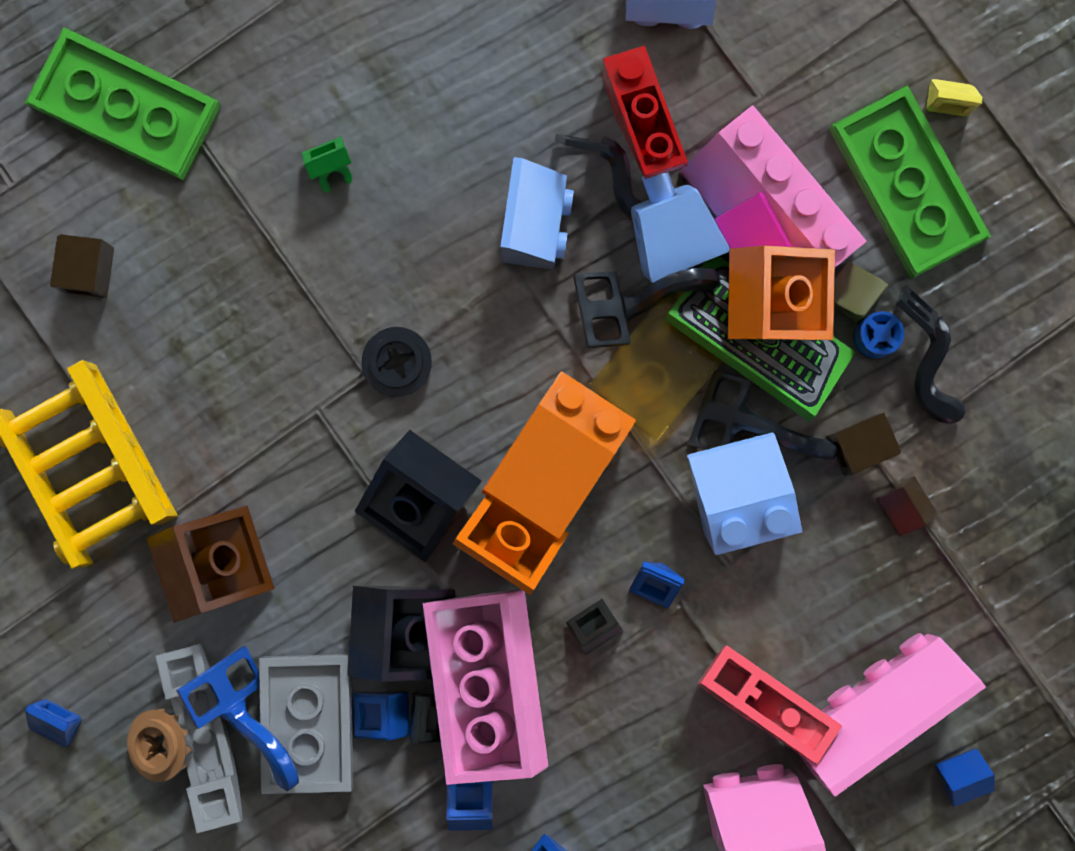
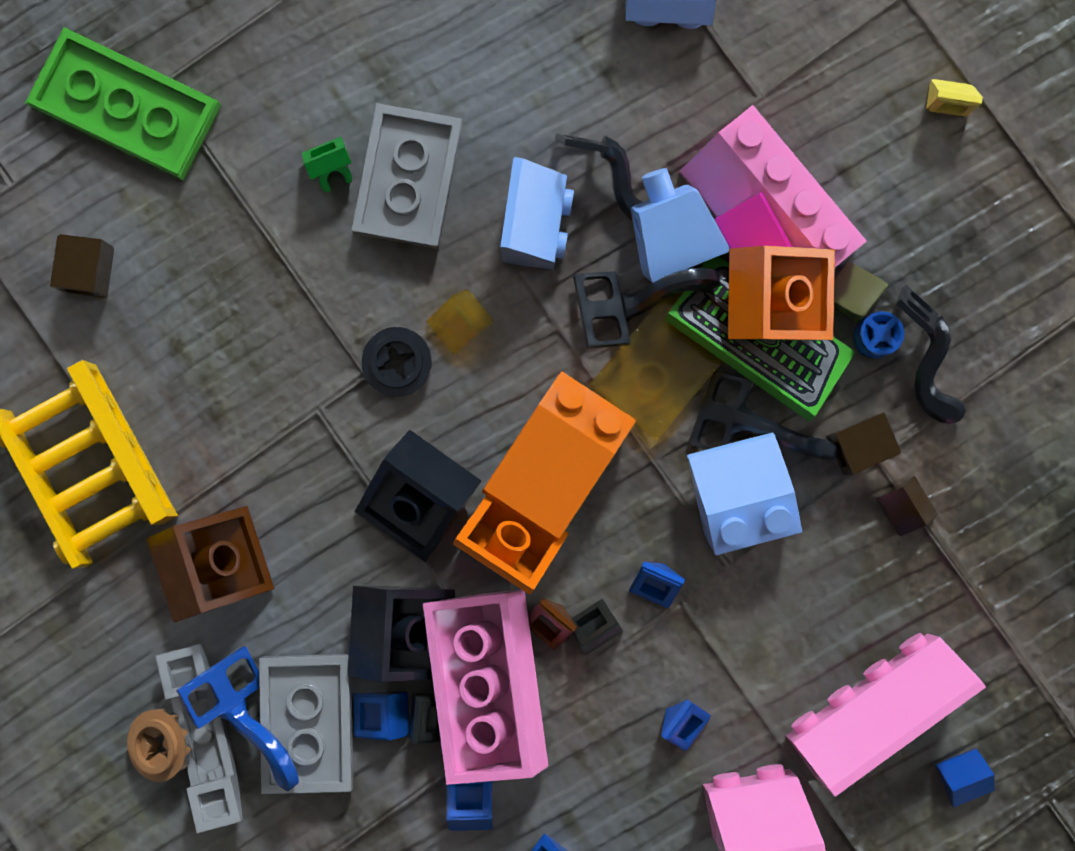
(52, 721): blue slope -> none
(407, 176): none -> light grey plate
(459, 320): none -> clear yellow slope
(551, 623): none -> reddish brown slope
(642, 112): red slope -> none
(683, 723): none -> blue slope
(769, 704): coral slope -> none
(909, 182): bright green tile -> none

